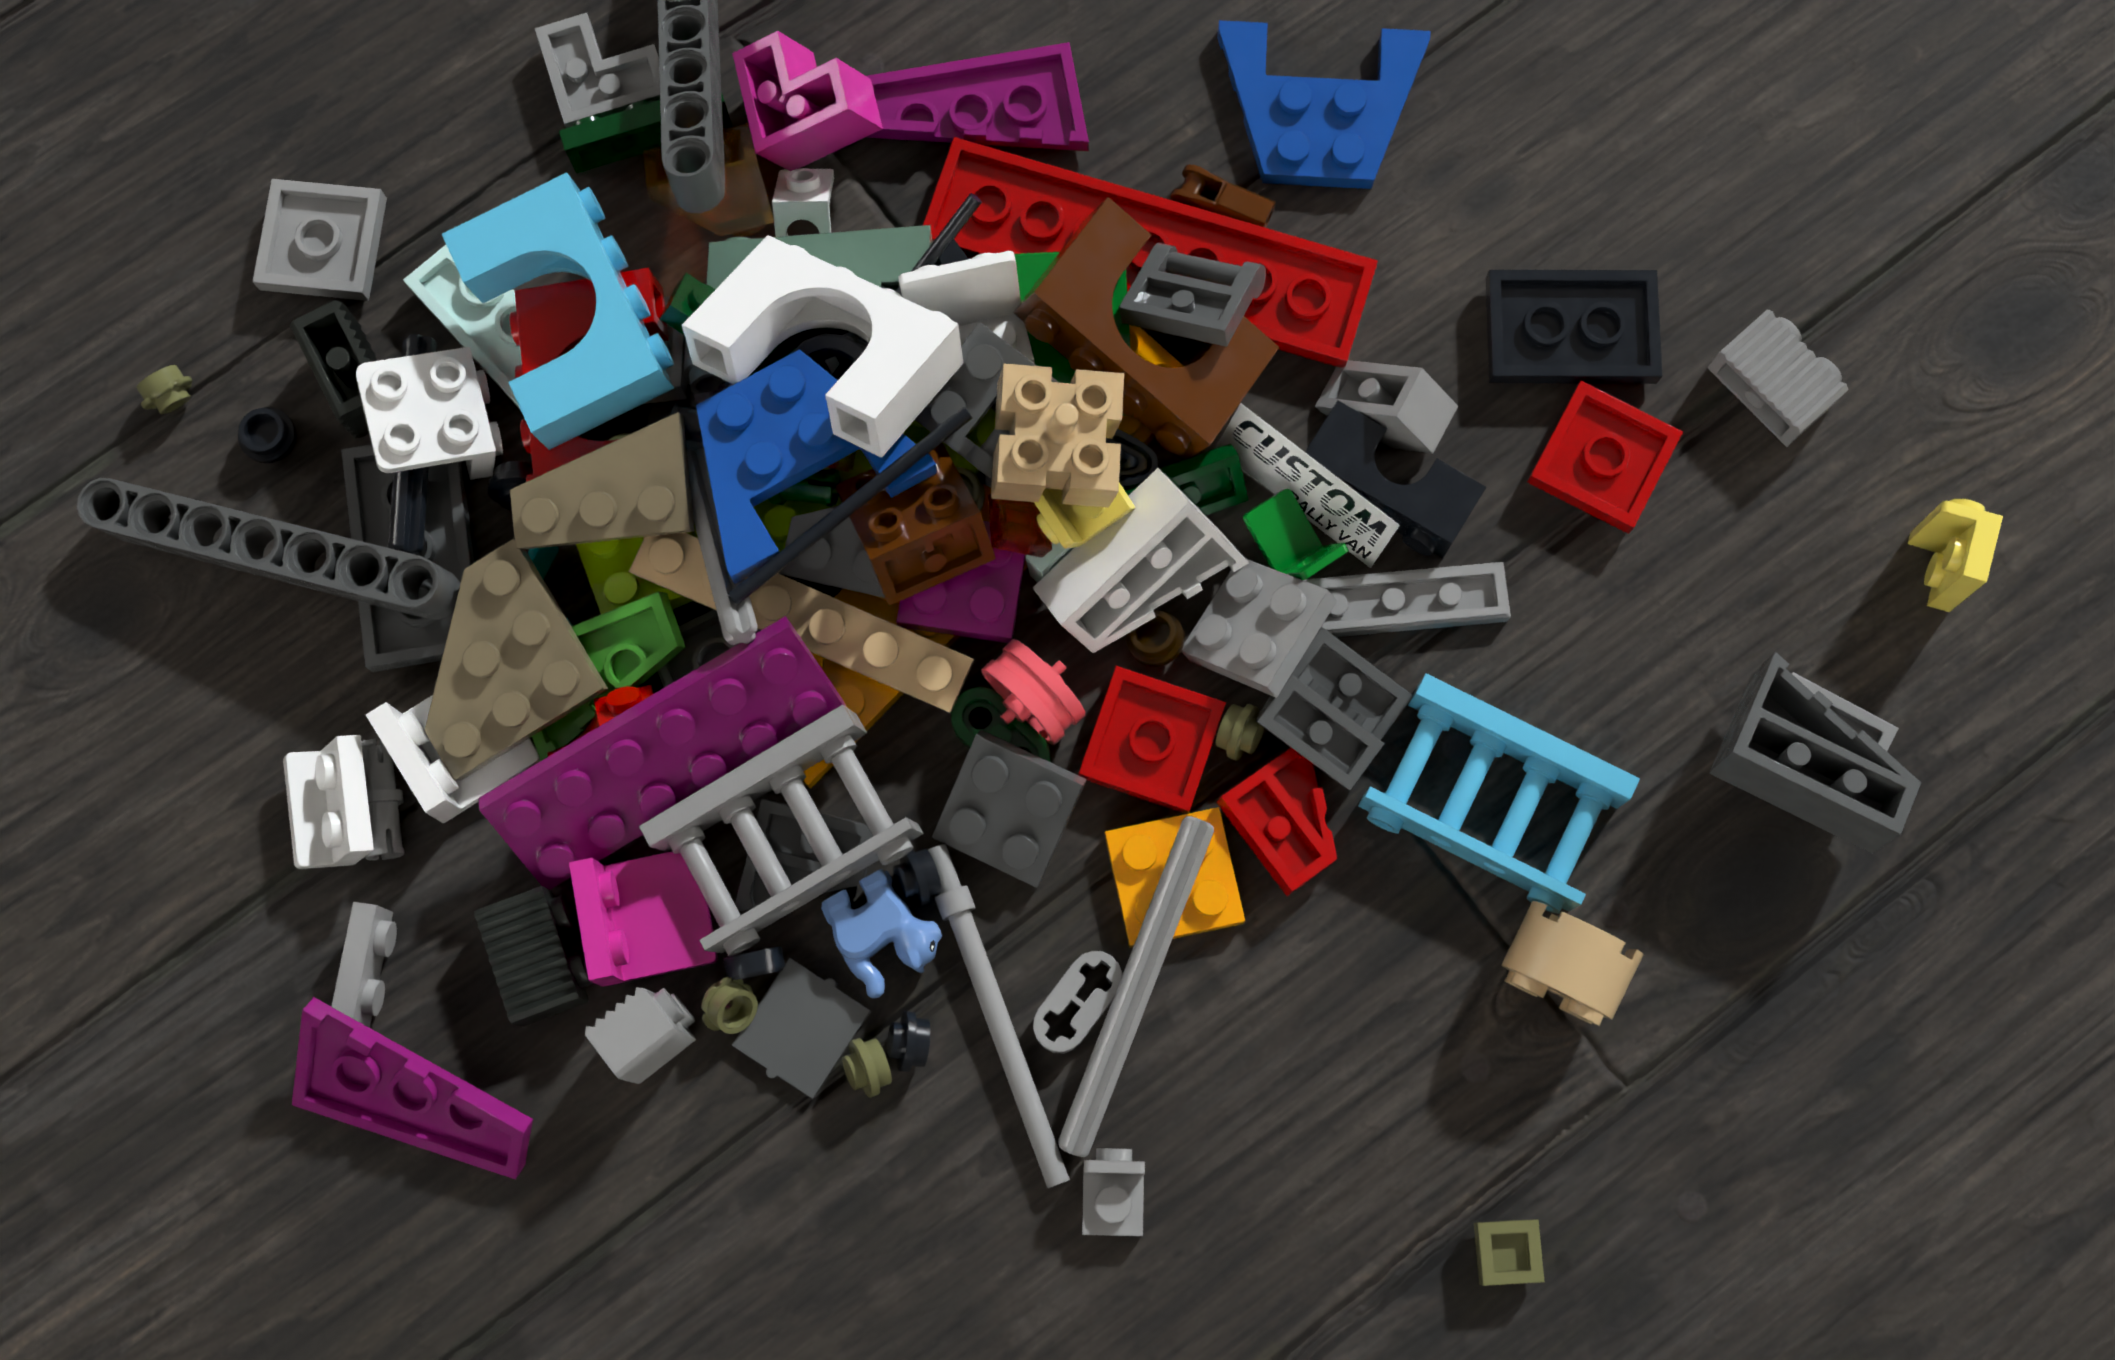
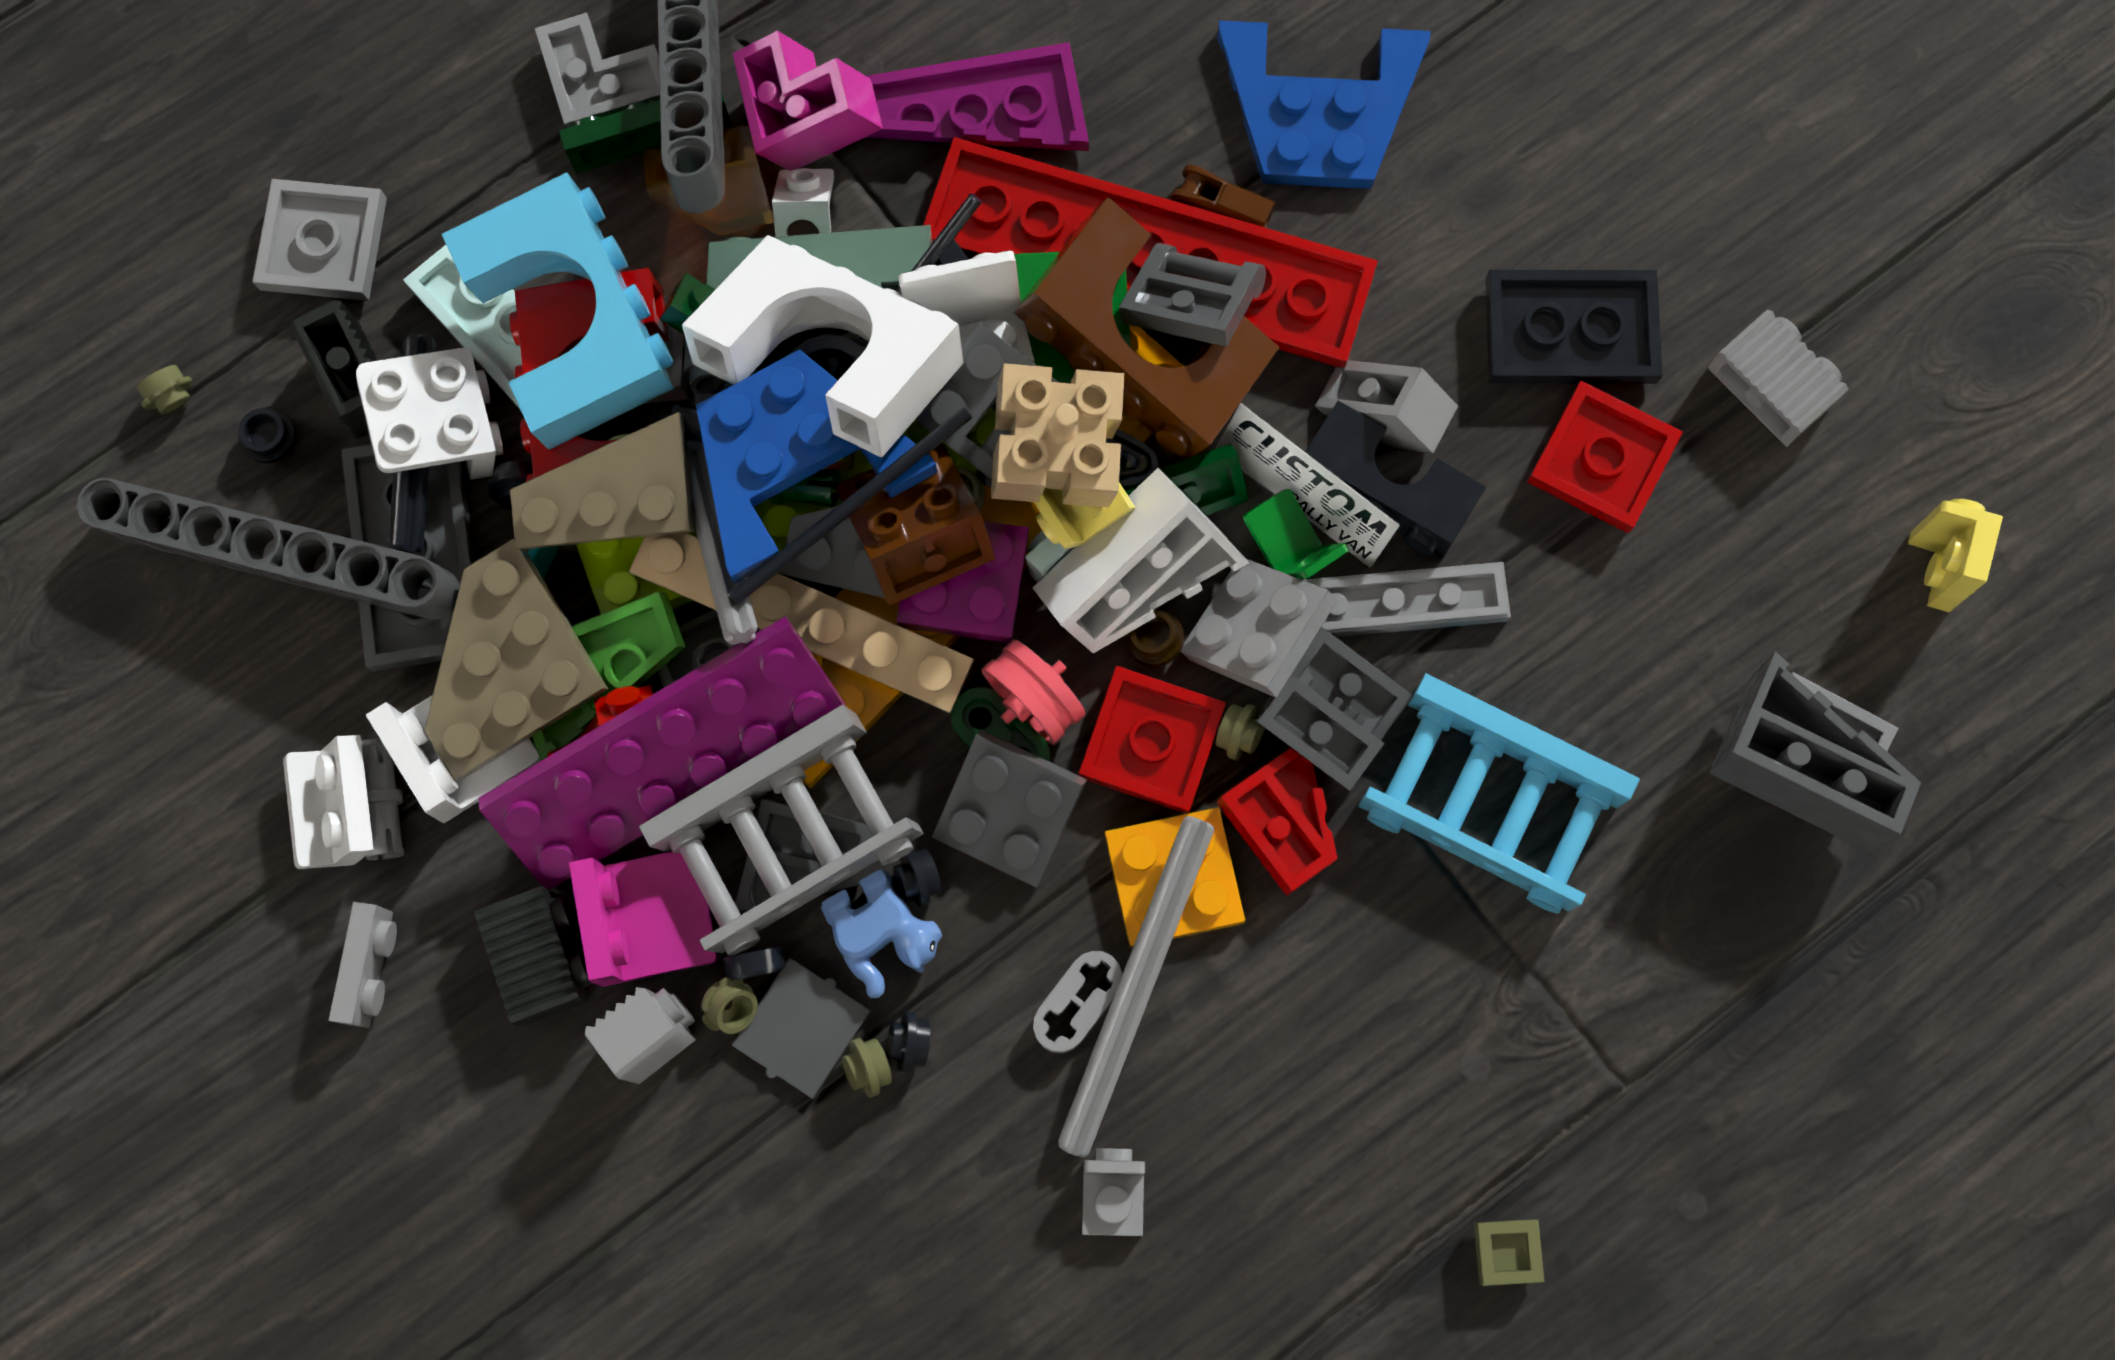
(391, 1091): magenta wing -> none
(956, 906): light grey bar -> none
(1016, 527): clear red tile -> none
(1572, 962): tan brick -> none

